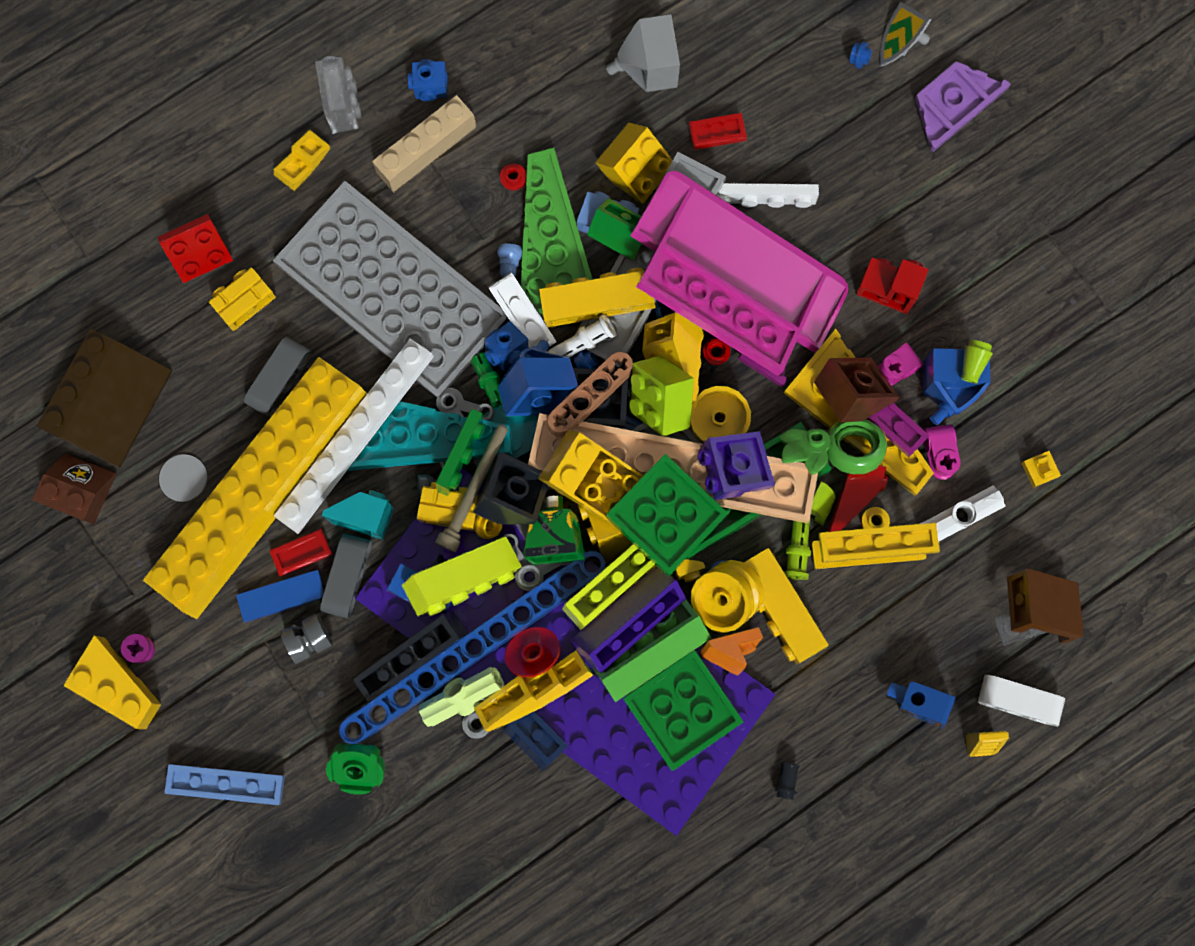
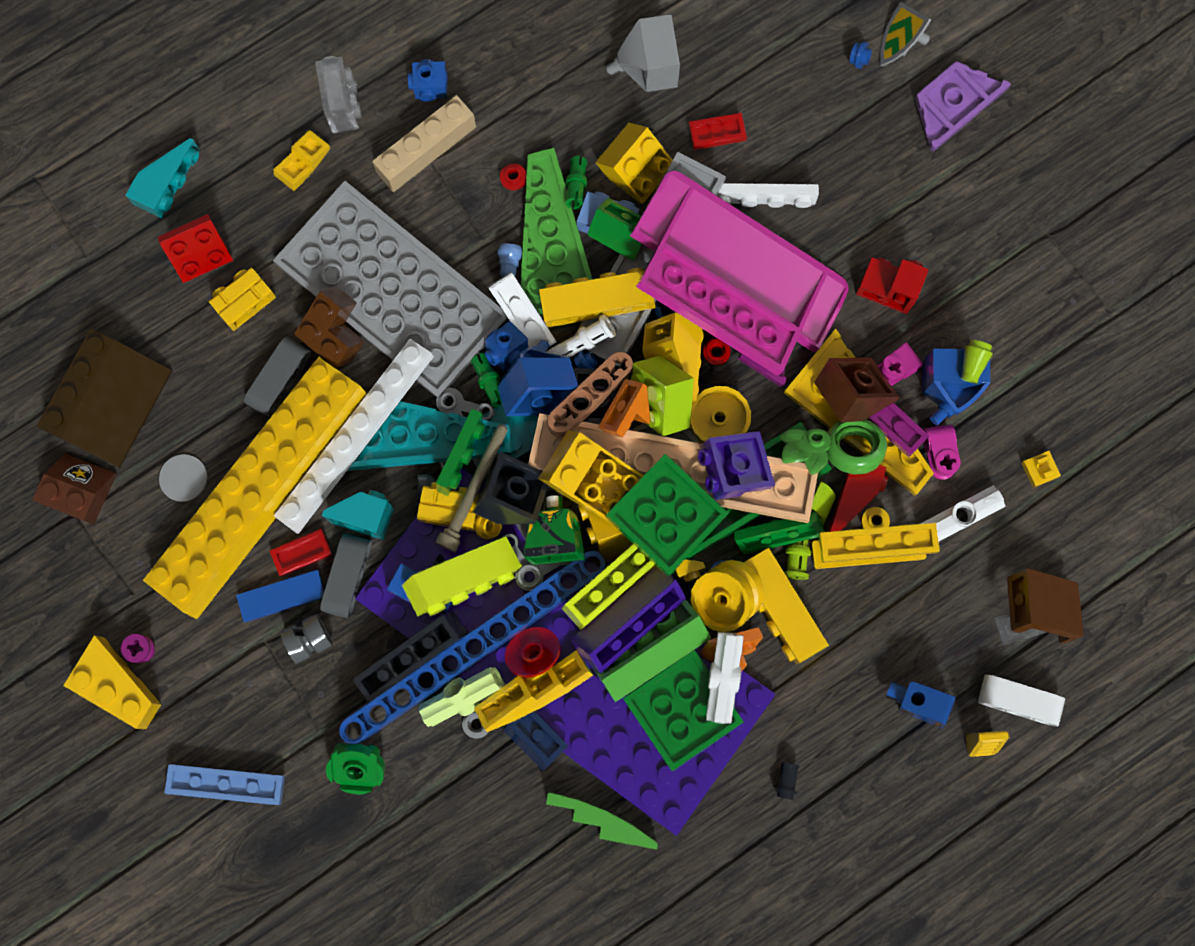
(158, 182): none -> teal slope
(326, 330): none -> reddish brown brick
(576, 182): none -> green pin
(612, 826): none -> bright green slope
(628, 405): none -> orange slope
(724, 677): none -> white piece
(777, 534): none -> green plate

